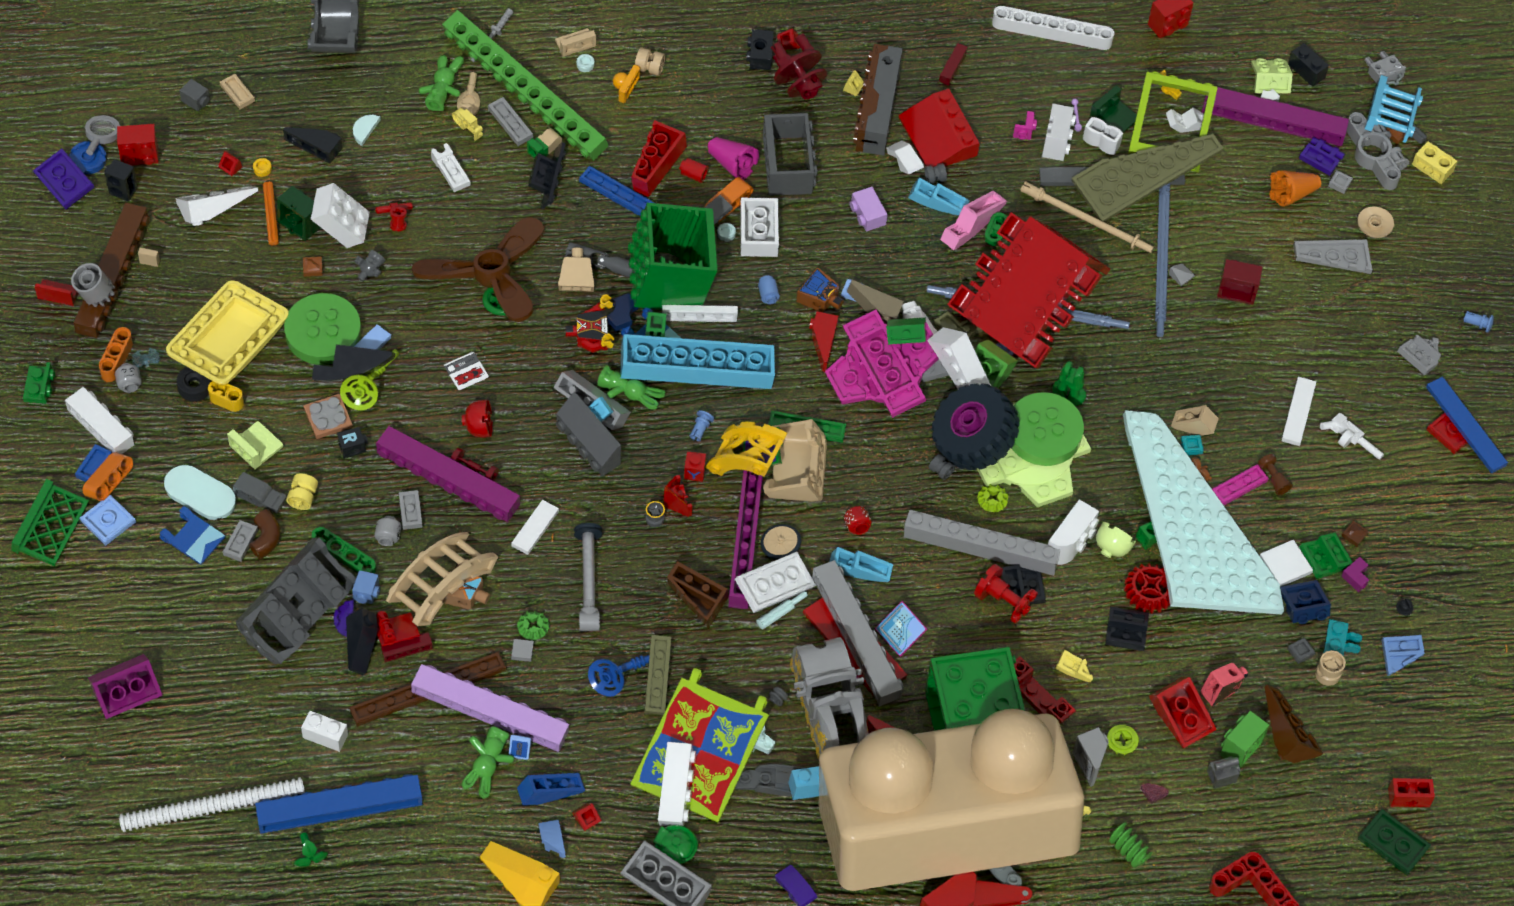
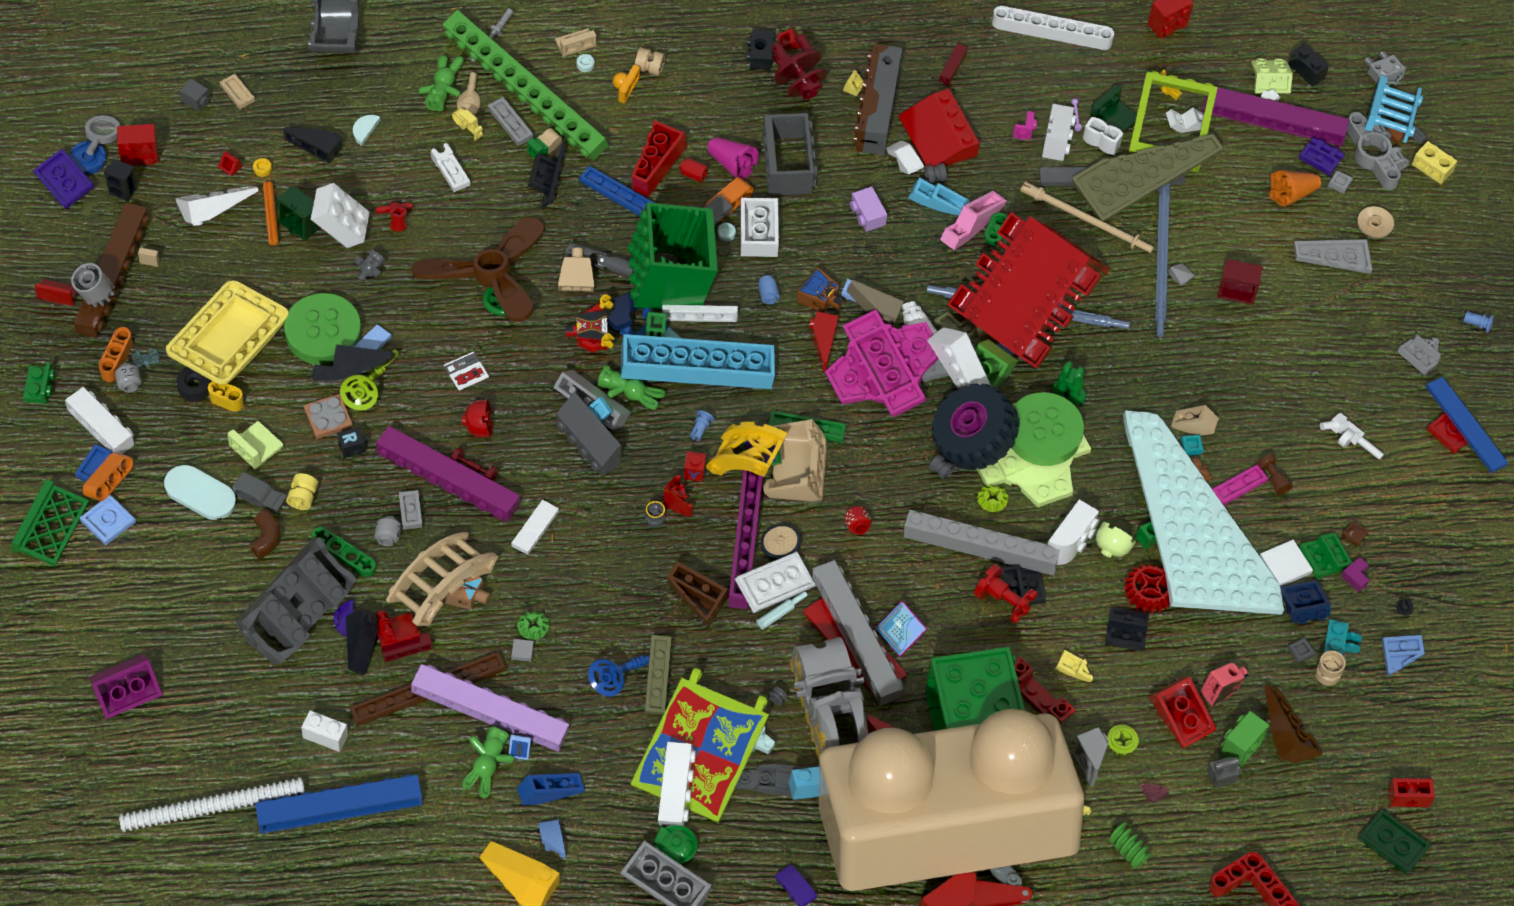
(195, 539): blue flag -> none
(240, 540): light grey plate -> none
(309, 851): green plant -> none
(312, 266): dark orange tile -> none
(366, 587): medium blue brick -> none
(587, 816): red slope -> none
(588, 614): piece -> none
(862, 565): medium azure slope -> none
(906, 331): green panel -> none
(1298, 411): white tile -> none

